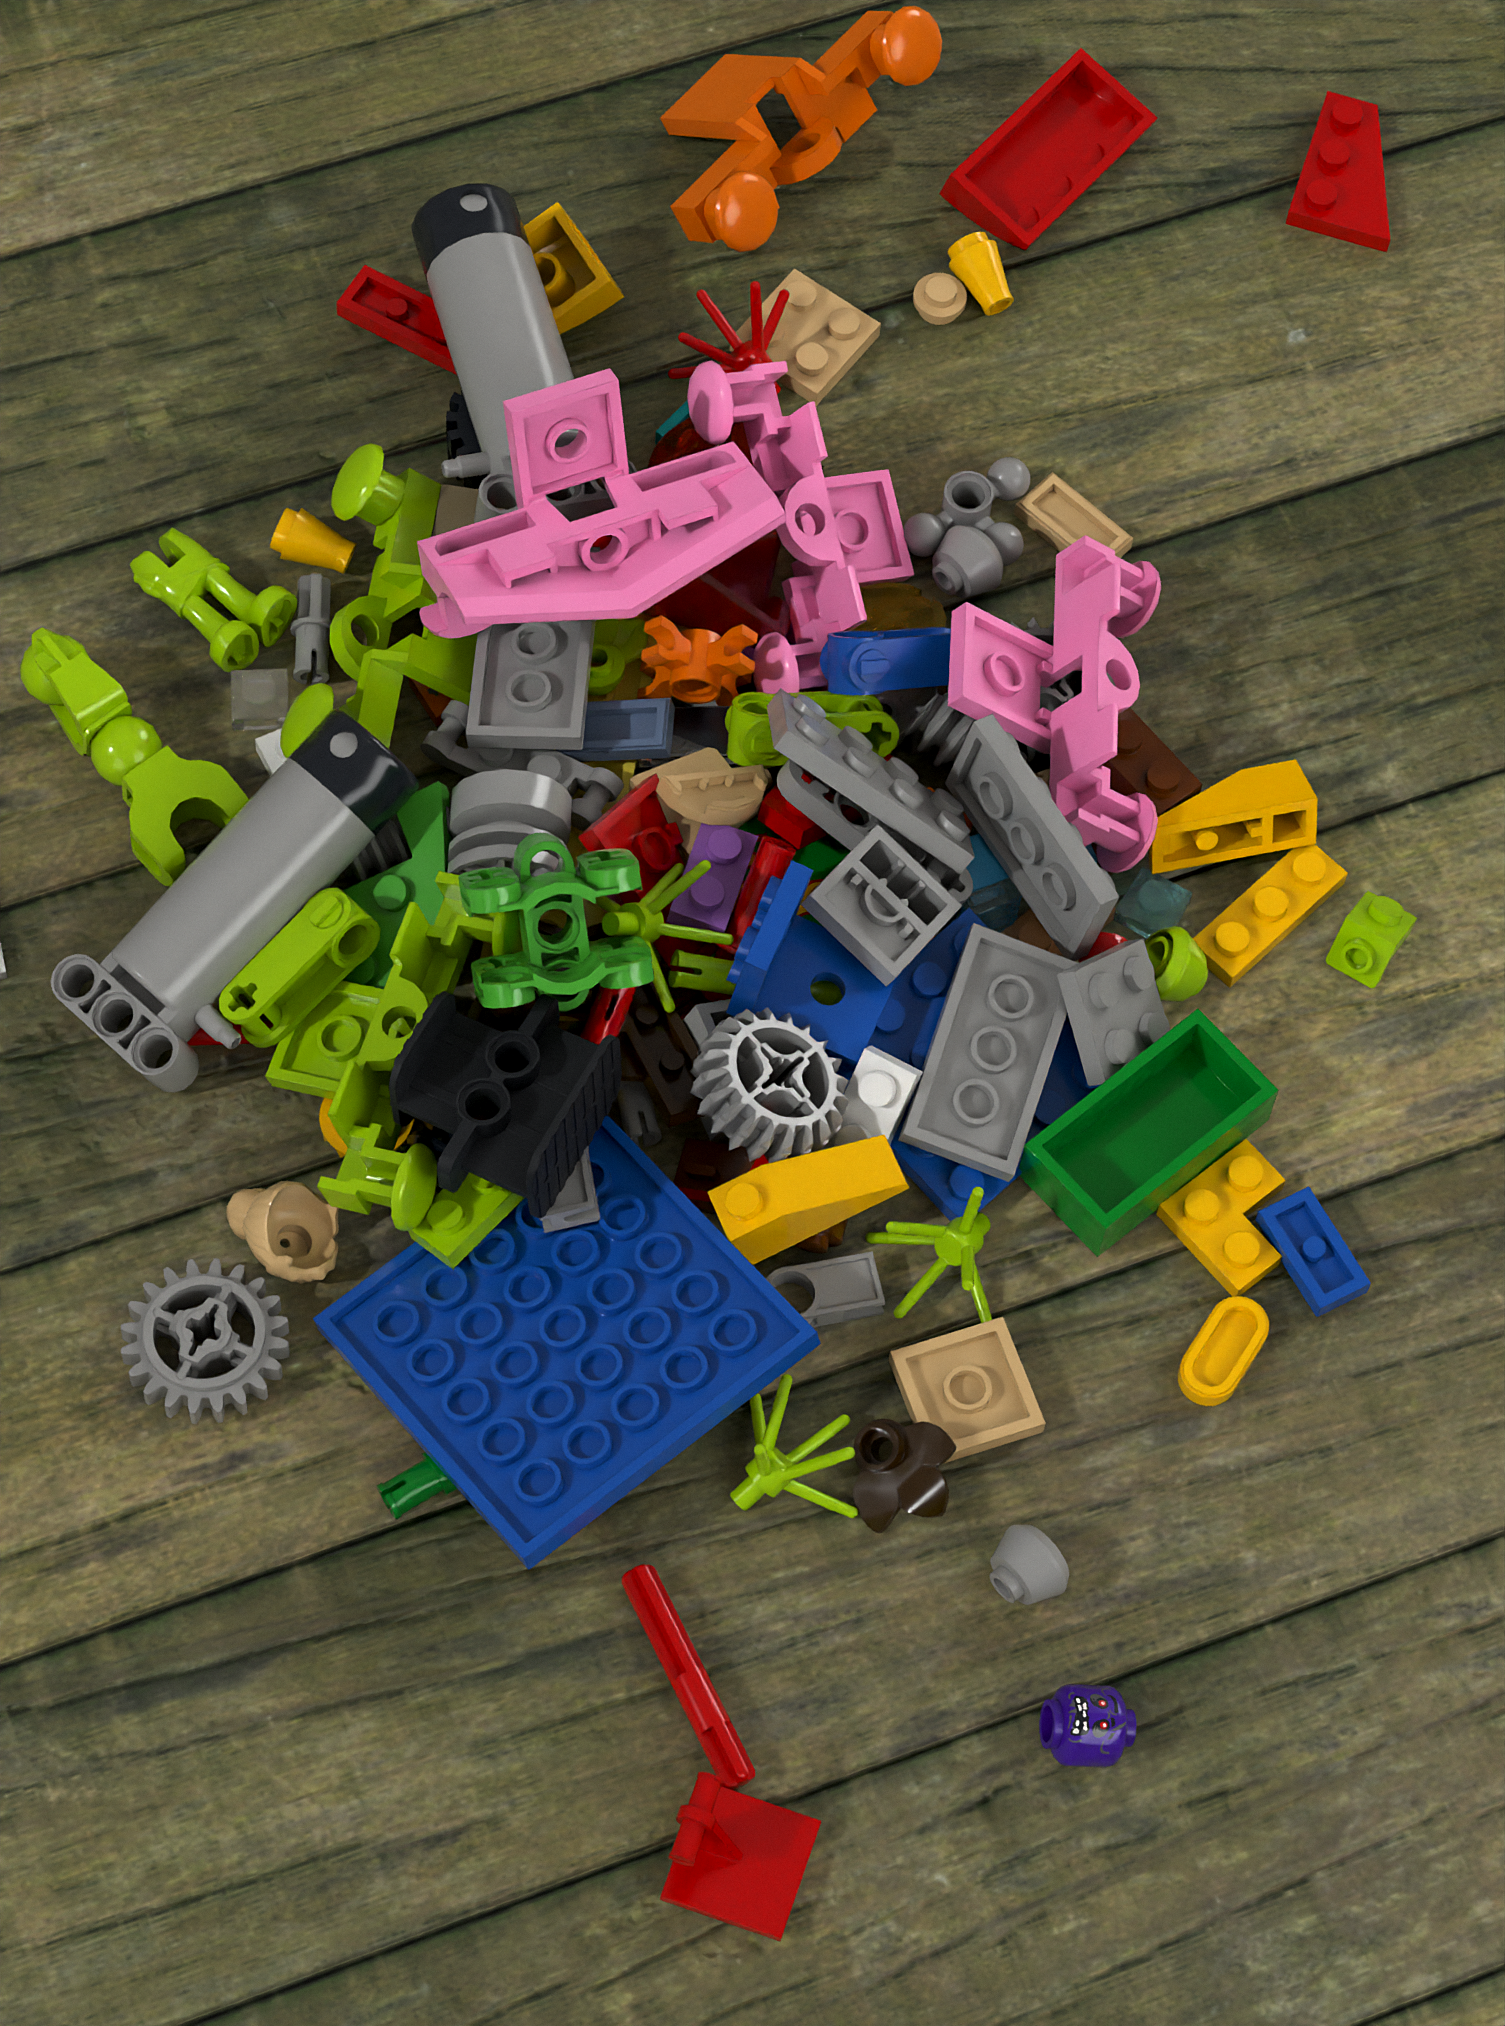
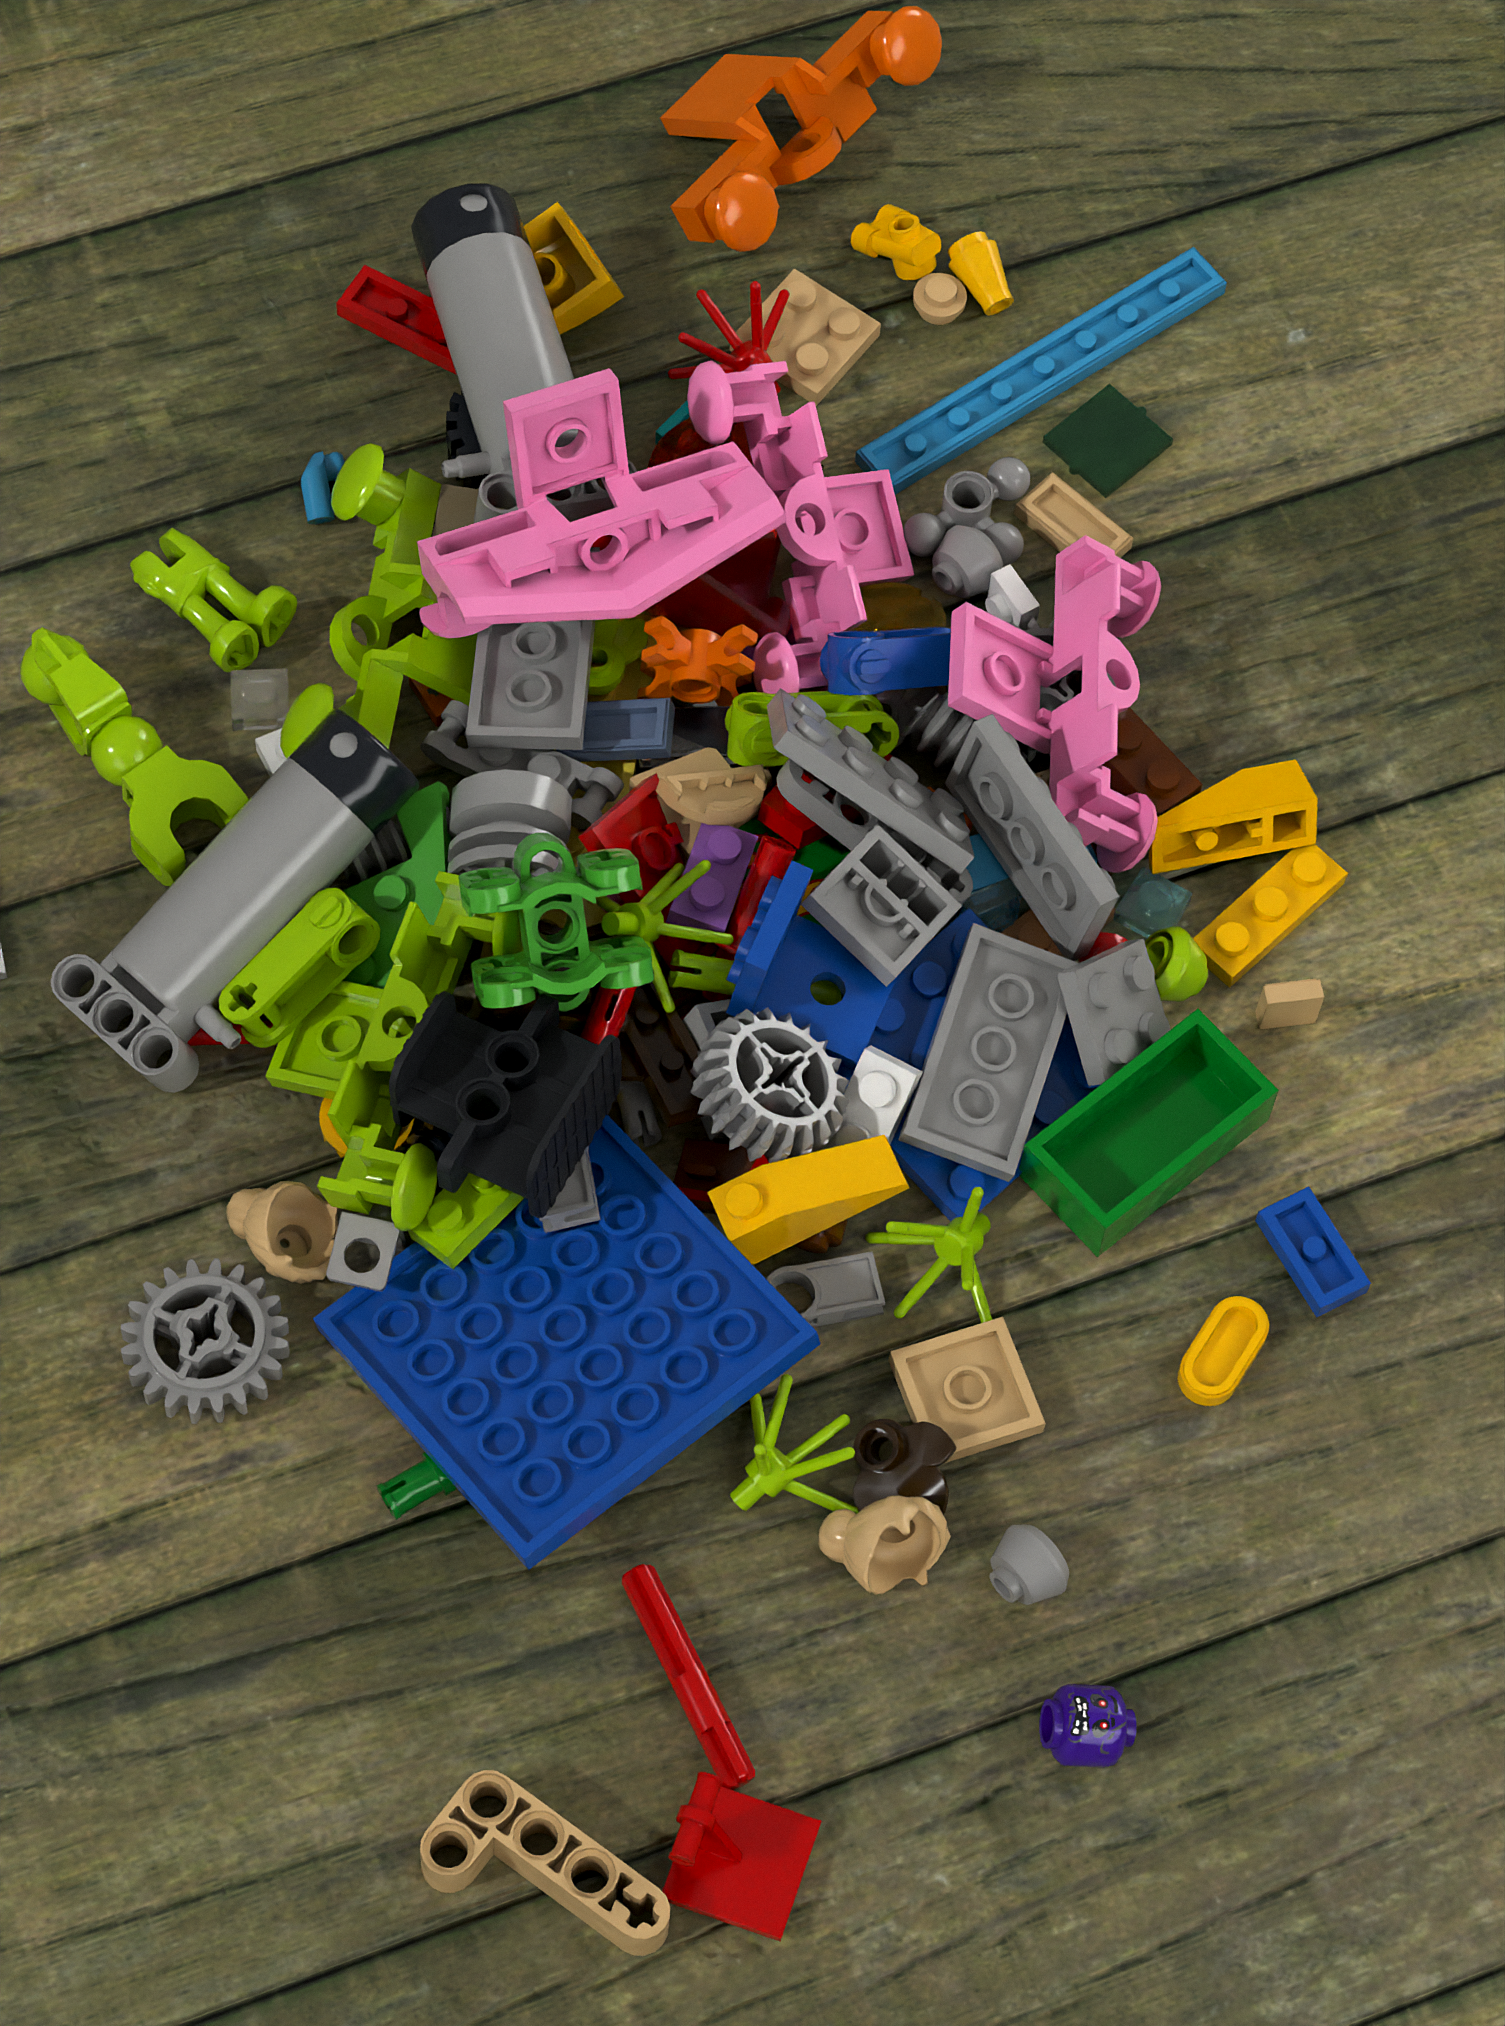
(311, 542): yellow cone -> none
(312, 628): light grey axle -> none
(315, 486): none -> dark azure arm
(371, 1229): none -> light grey bracket
(549, 1872): none -> tan beam
(886, 1541): none -> tan piece
(901, 238): none -> yellow plate
(1010, 598): none -> white plate
(1043, 370): none -> dark azure tile
(1048, 152): red slope -> none
(1107, 440): none -> clear green piece
(1212, 1218): yellow plate -> none
(1289, 1003): none -> tan tile
(1344, 177): red wing -> none
(1370, 938): lime bracket -> none

